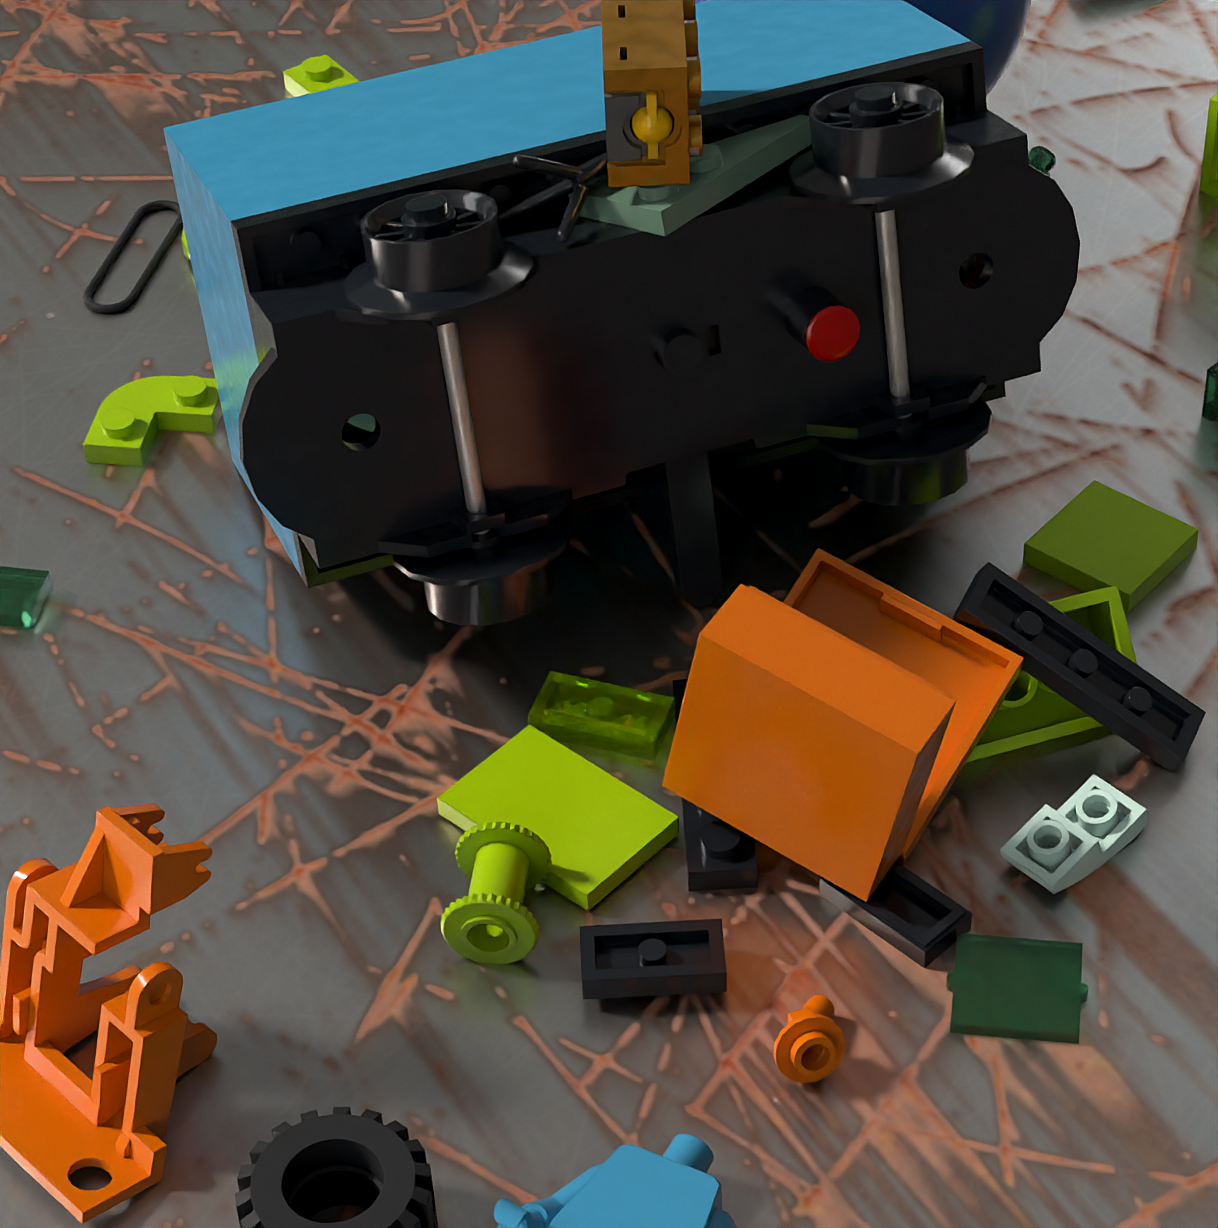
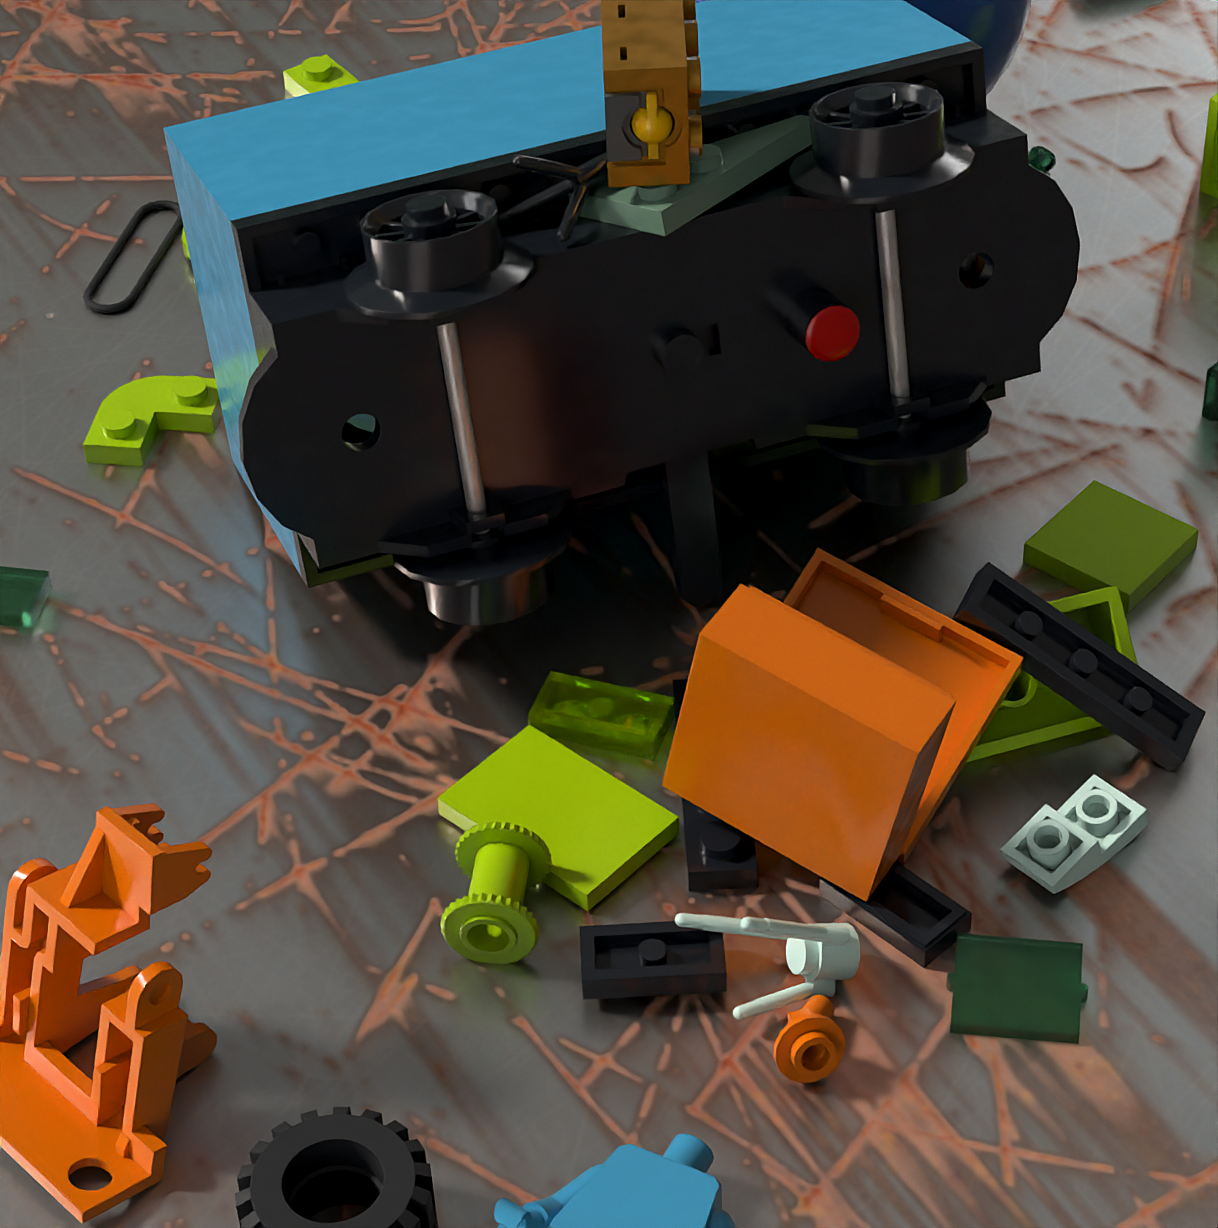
(814, 950): none -> light aqua plant

